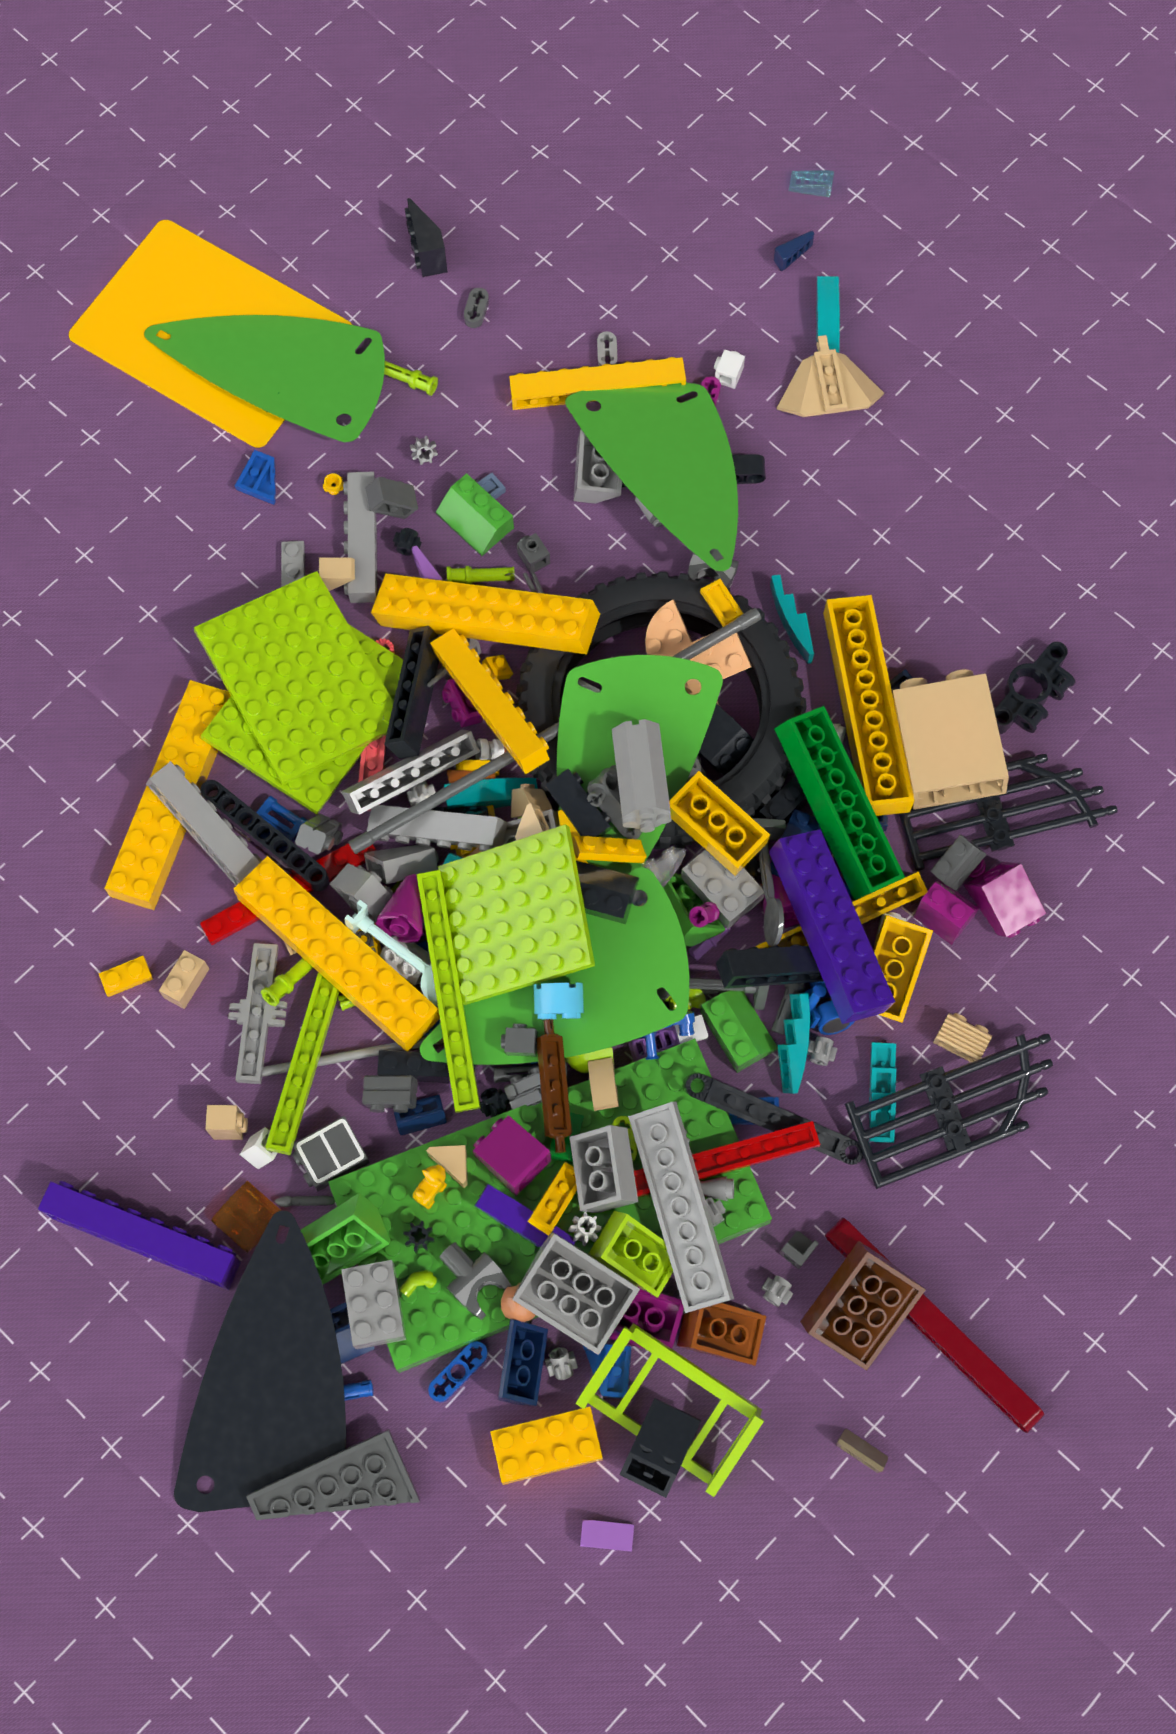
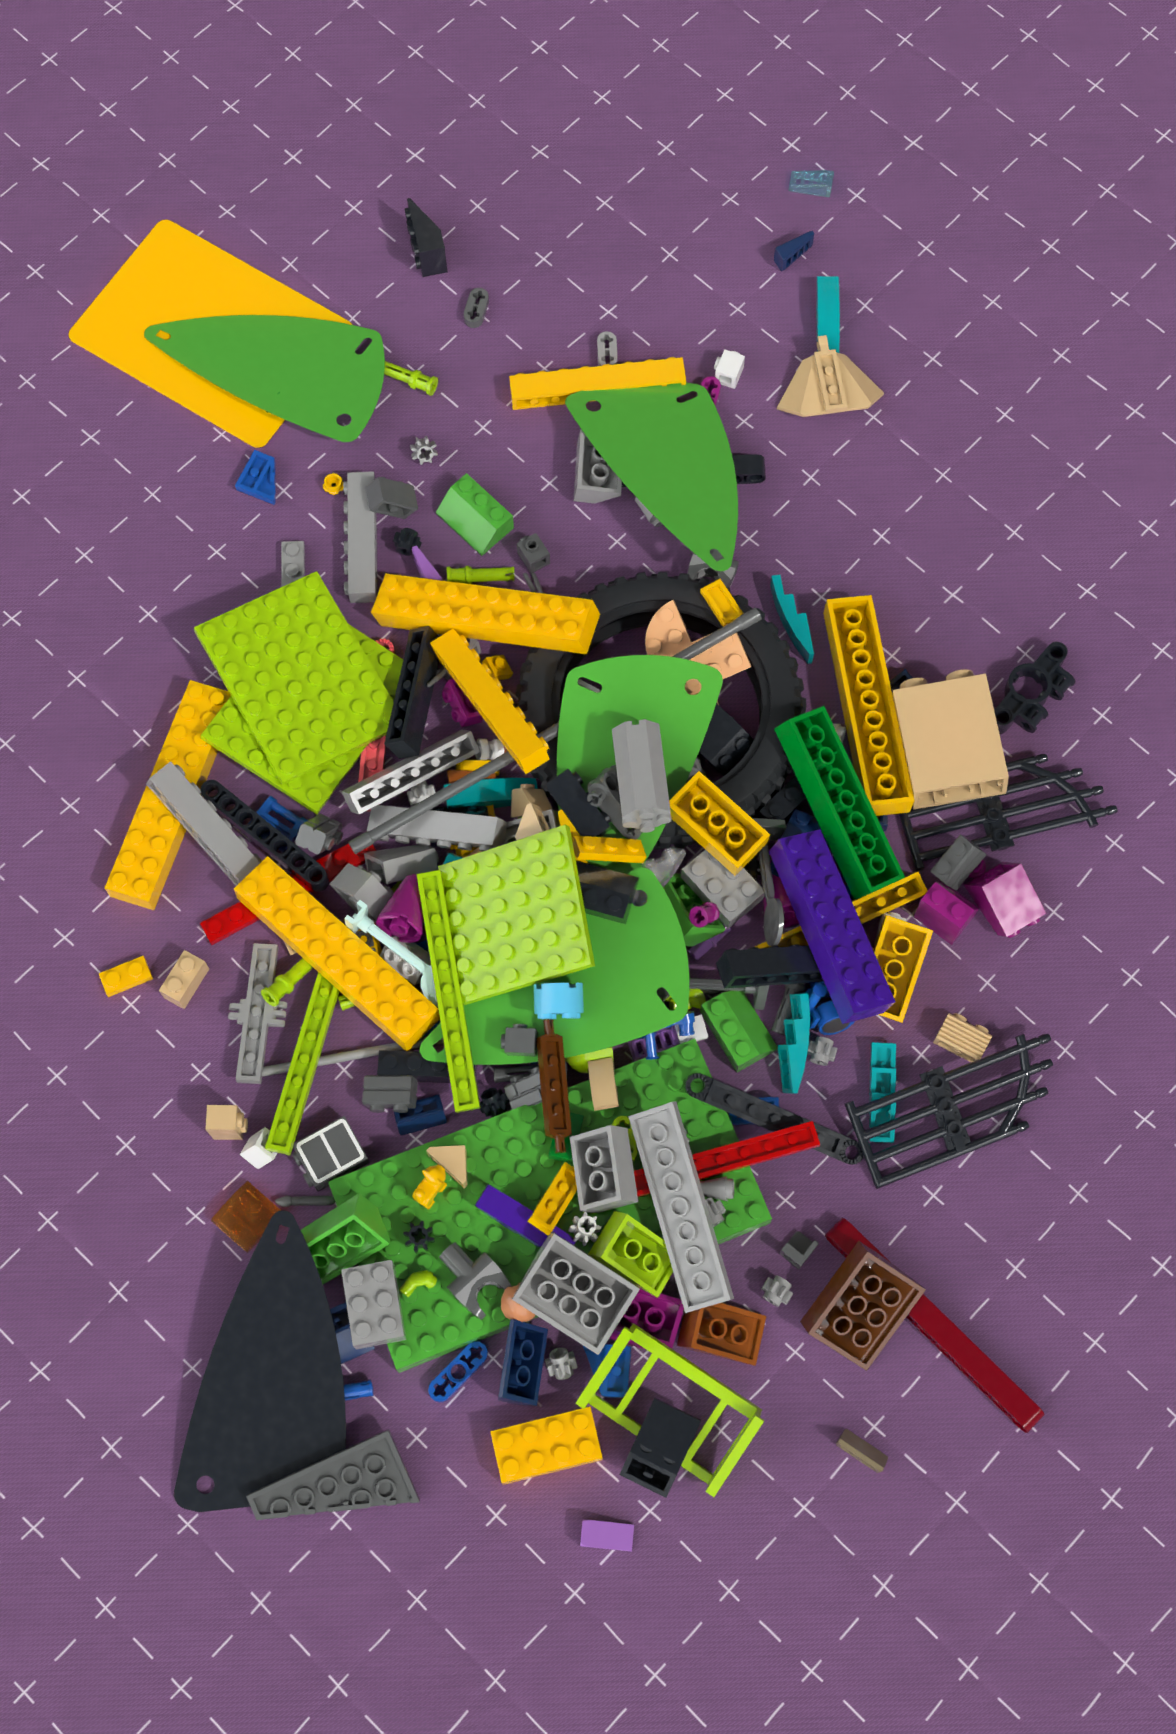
(139, 1235): dark purple brick -> none
(336, 571): tan slope -> none
(492, 485): sand blue tile -> none
(512, 1154): magenta slope -> none

